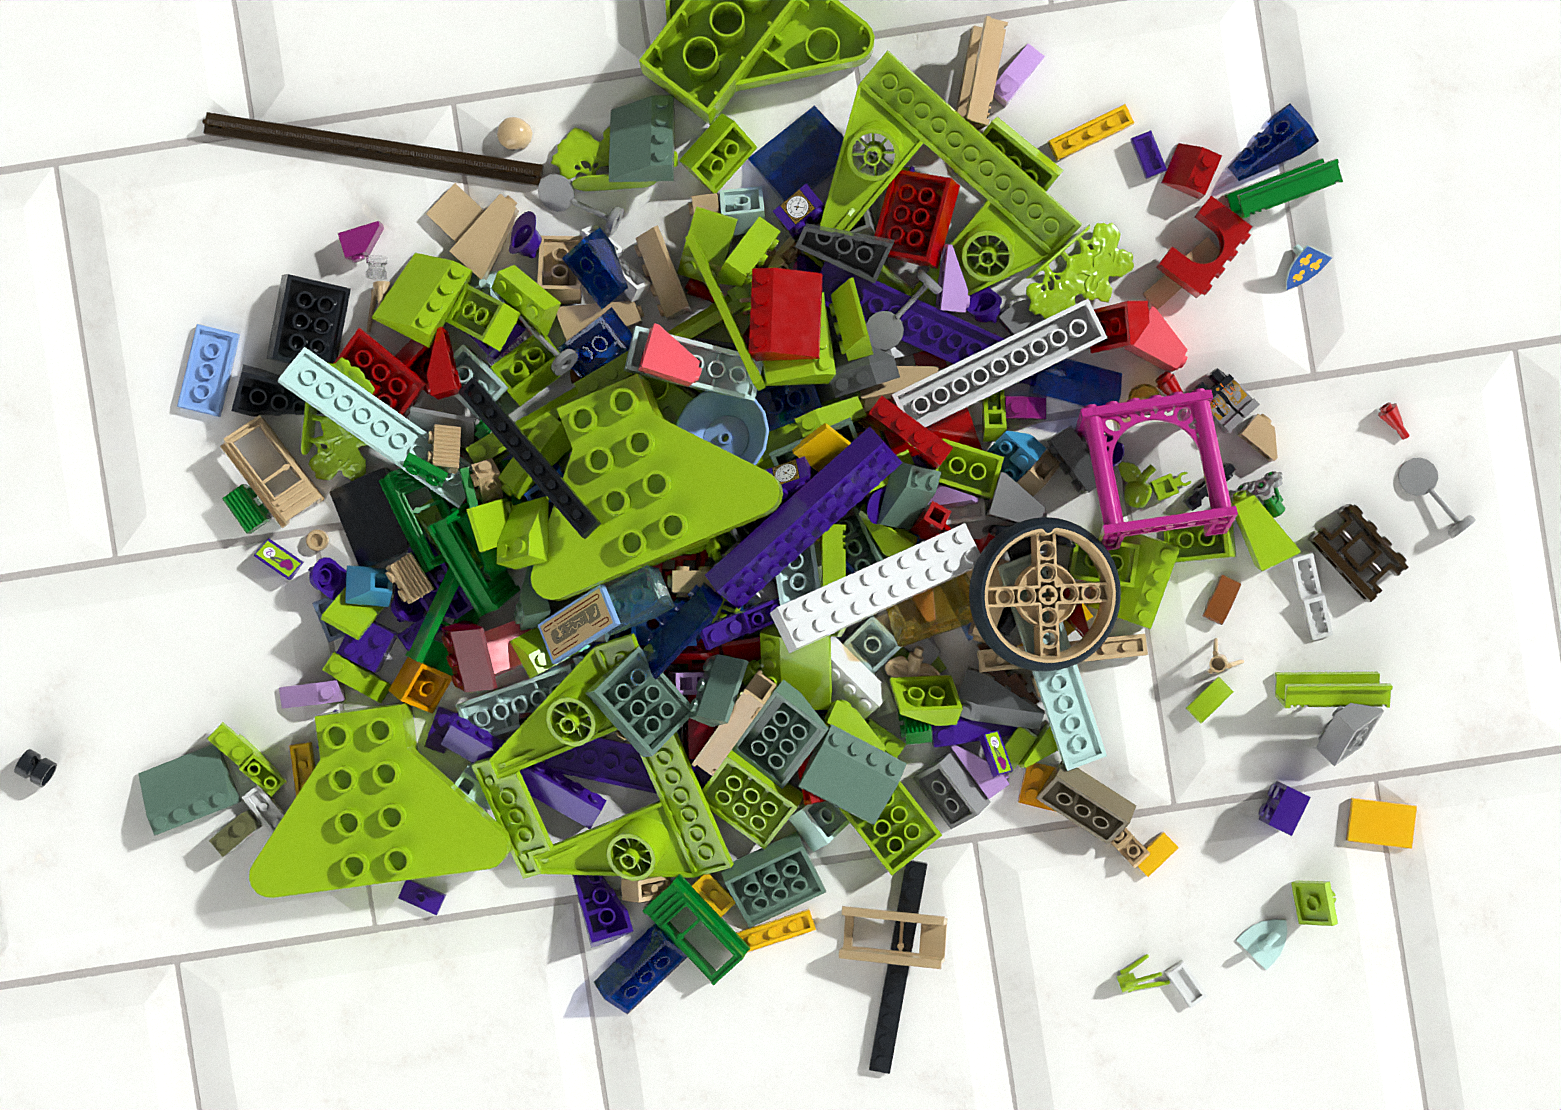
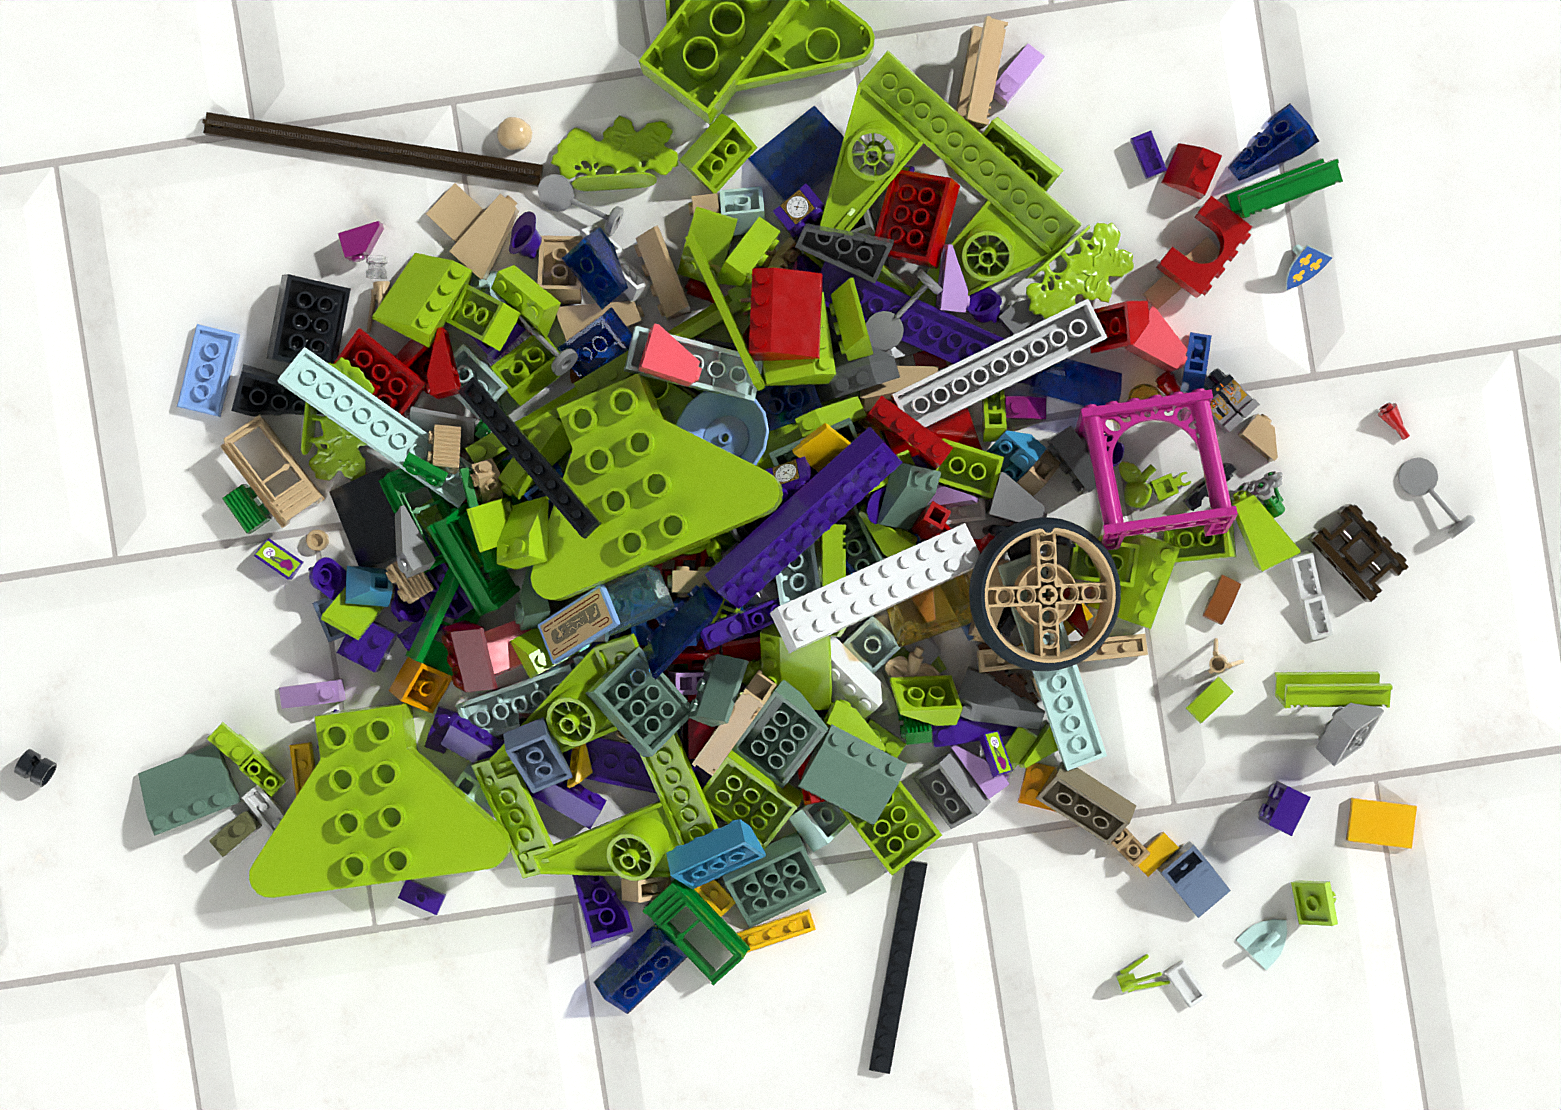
(357, 677): lime slope -> none
(411, 549): none -> light grey slope
(536, 755): none -> sand blue slope
(579, 765): none -> yellow slope
(642, 140): sand green slope -> none
(714, 854): none -> dark azure slope
(931, 947): tan piece -> none
(1090, 132): yellow tile -> none
(1194, 879): none -> sand blue slope
(1196, 363): none -> blue slope

